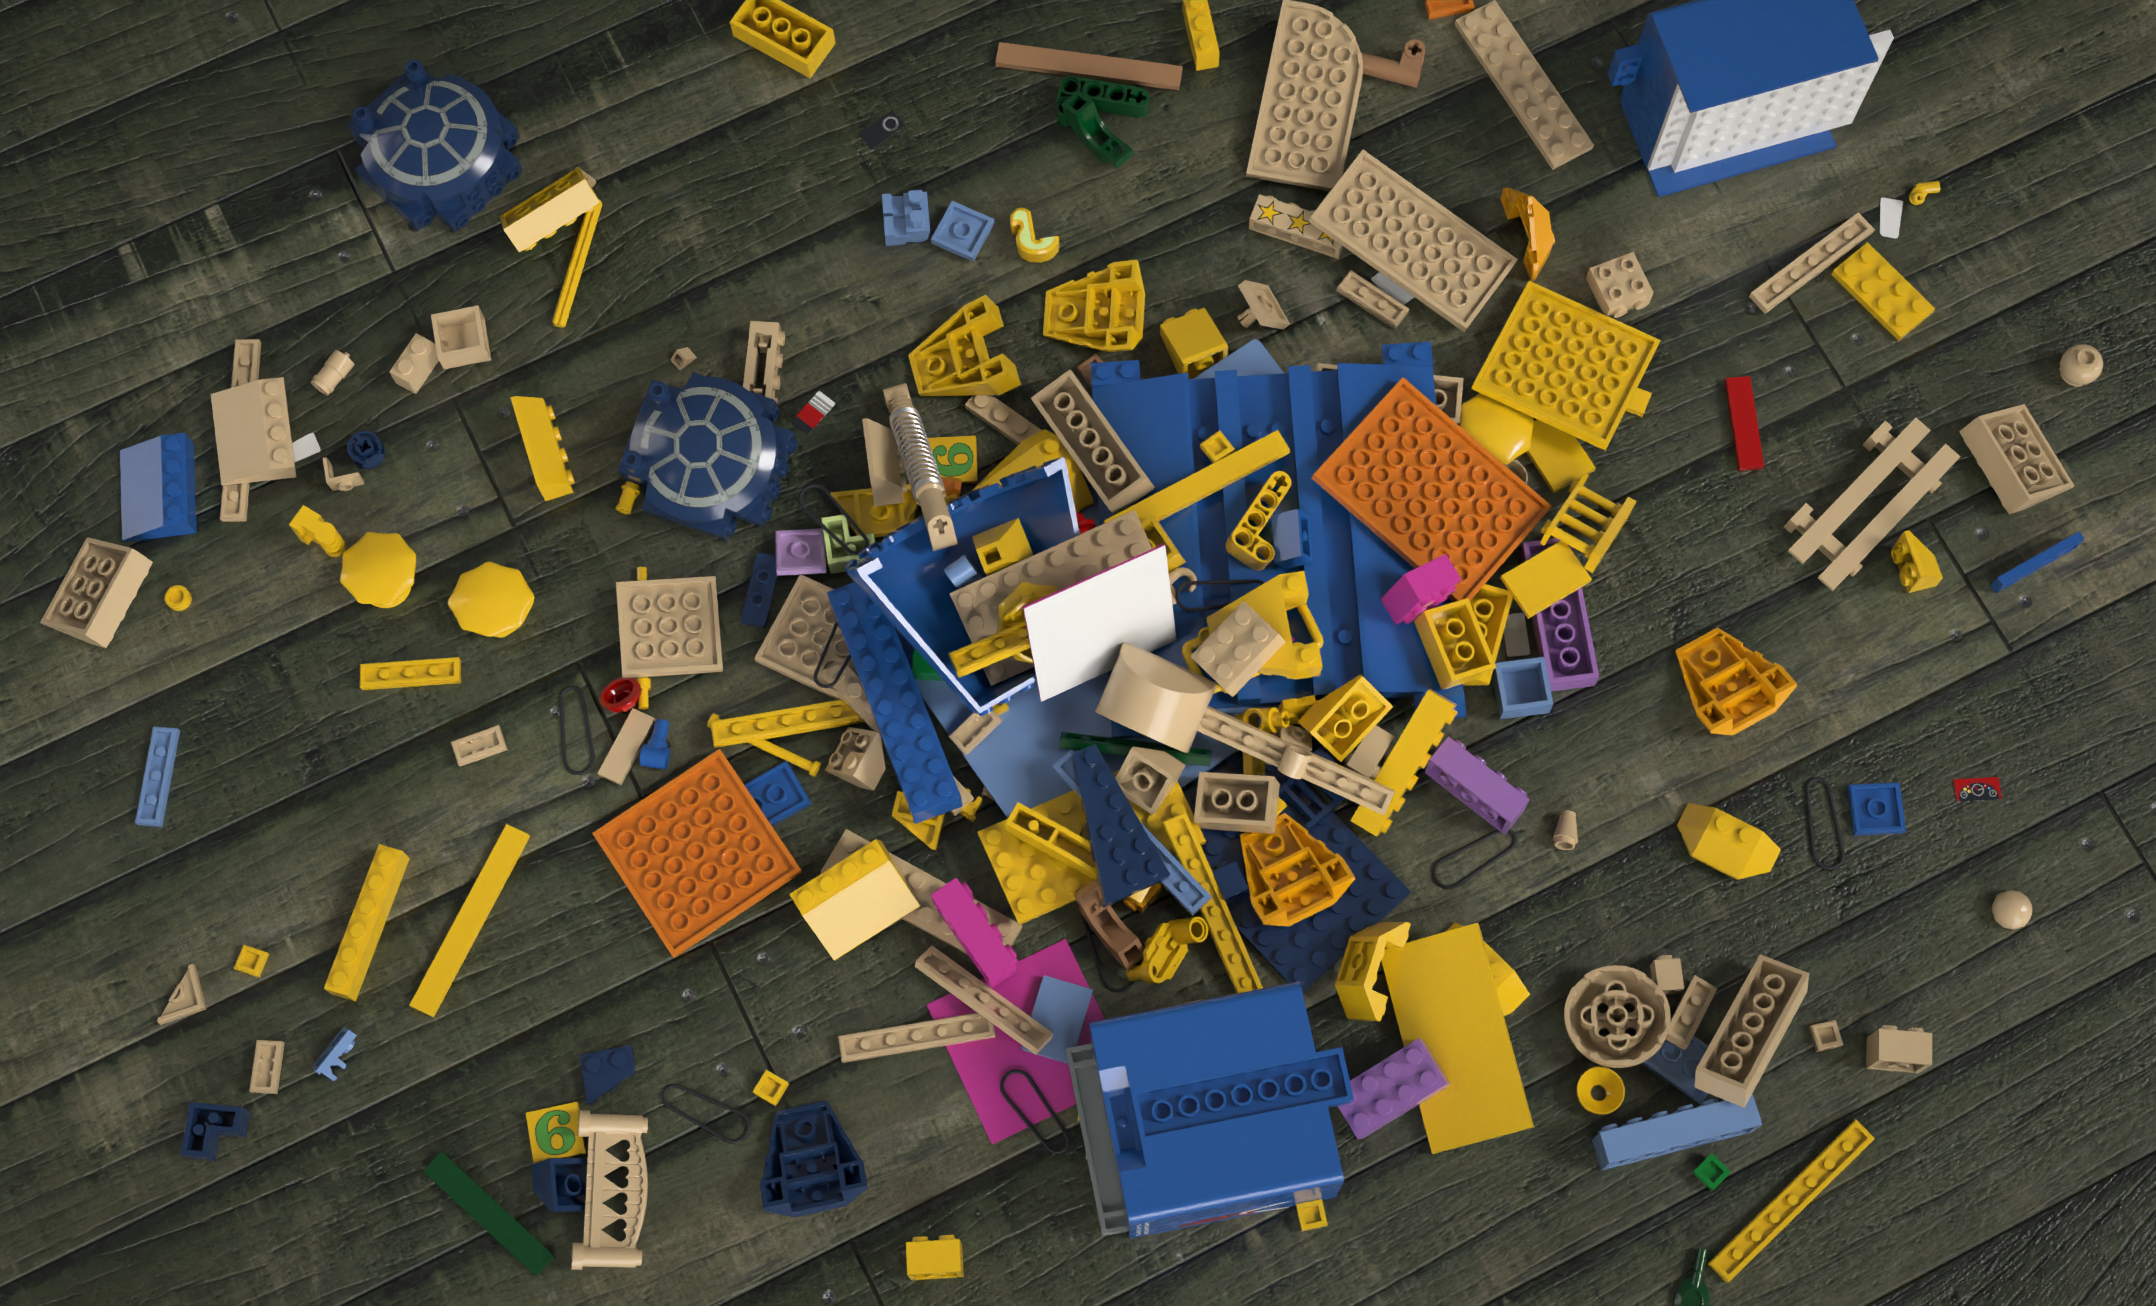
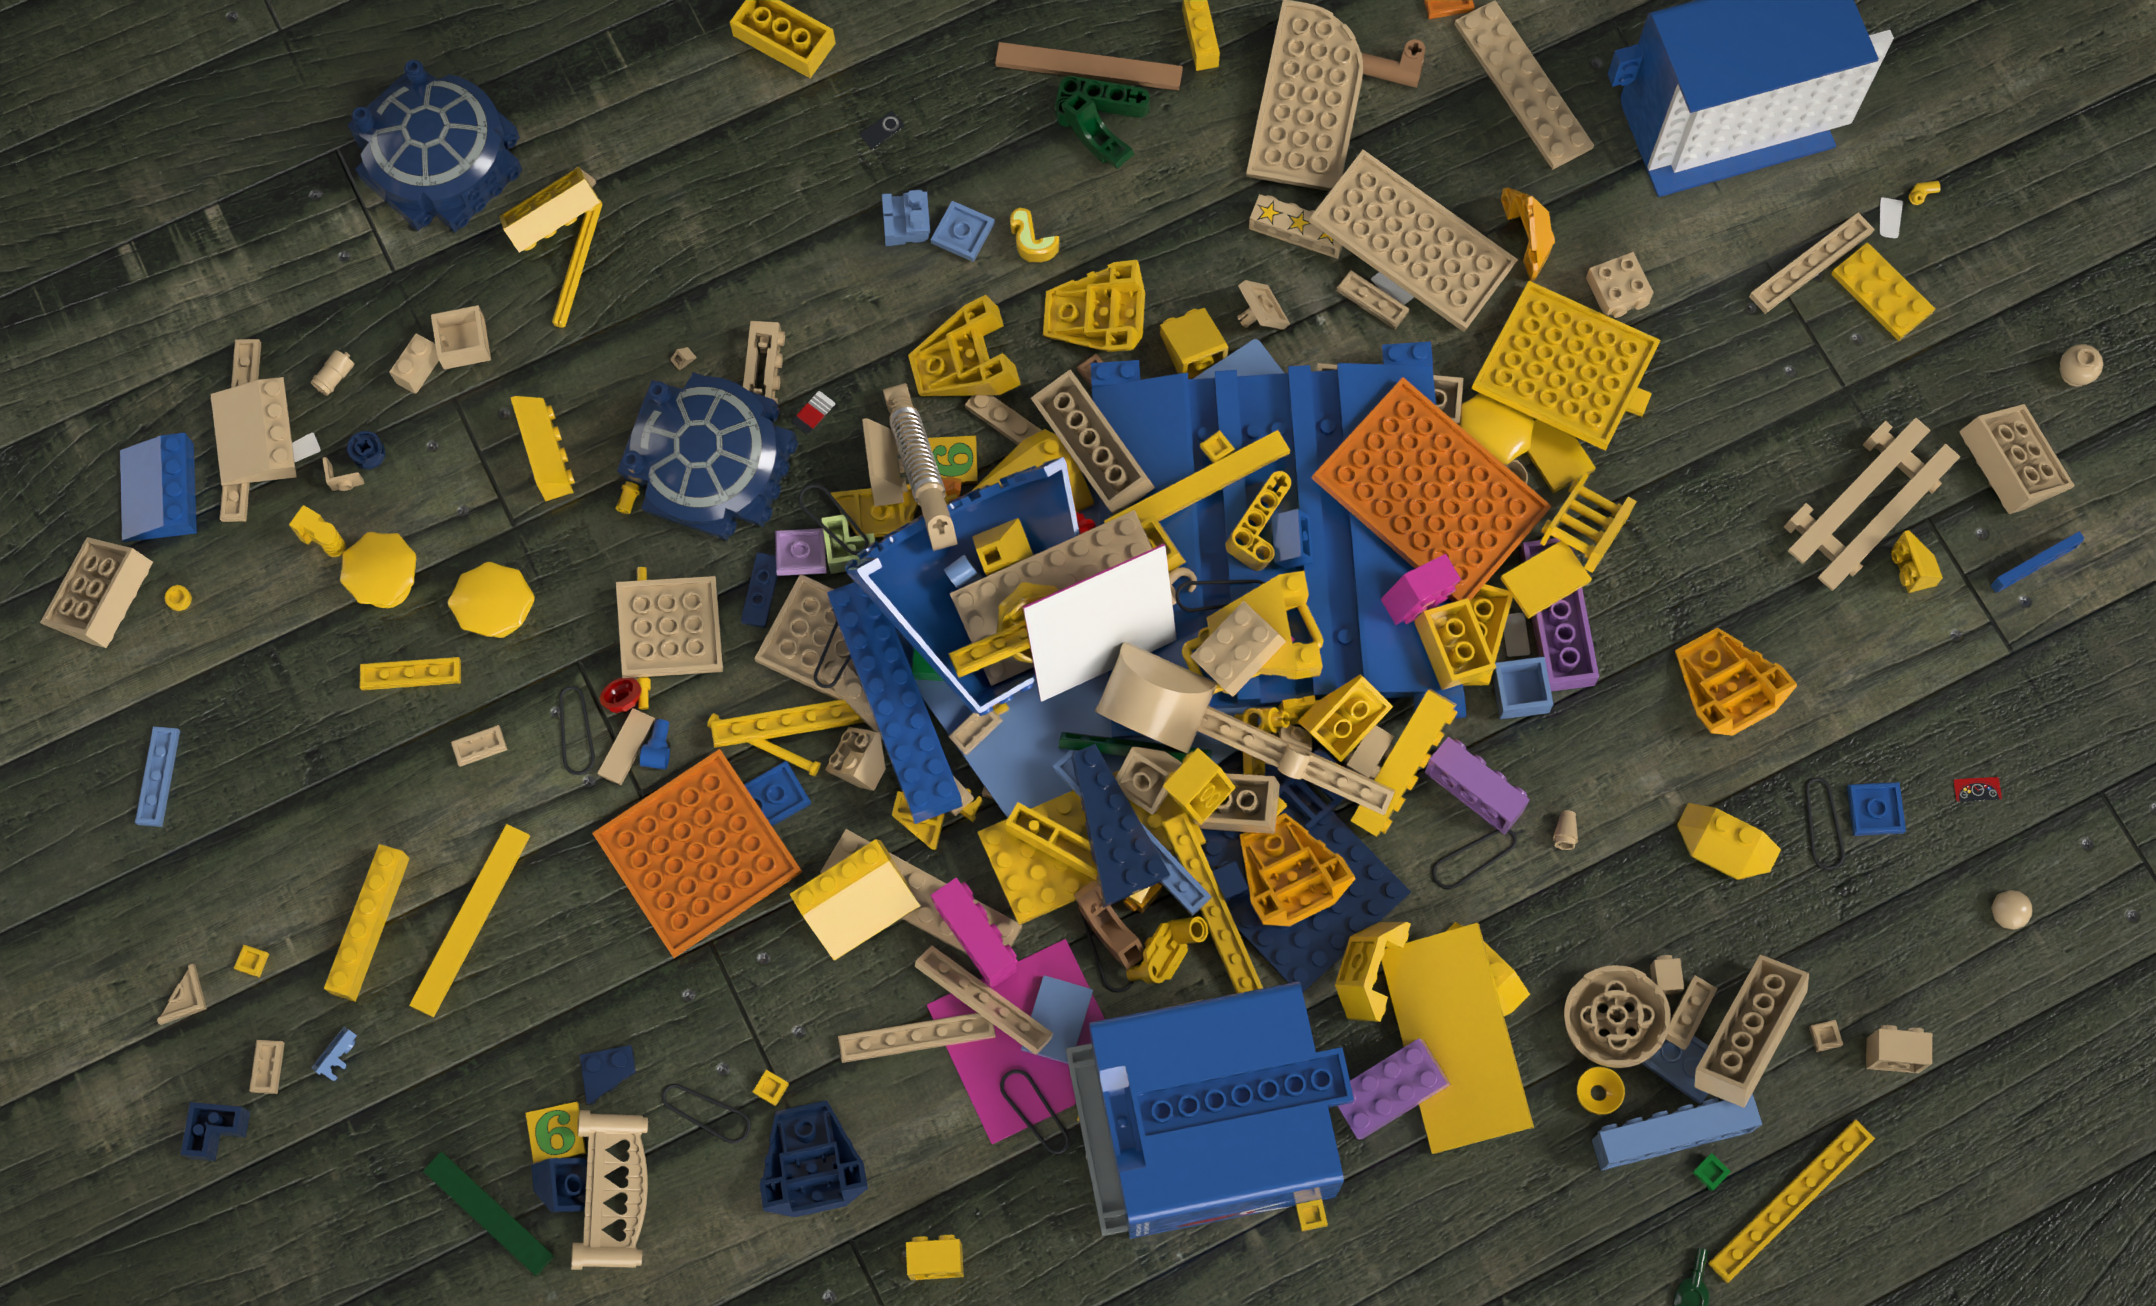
(1198, 785): none -> yellow brick
(1744, 423): red tile -> none

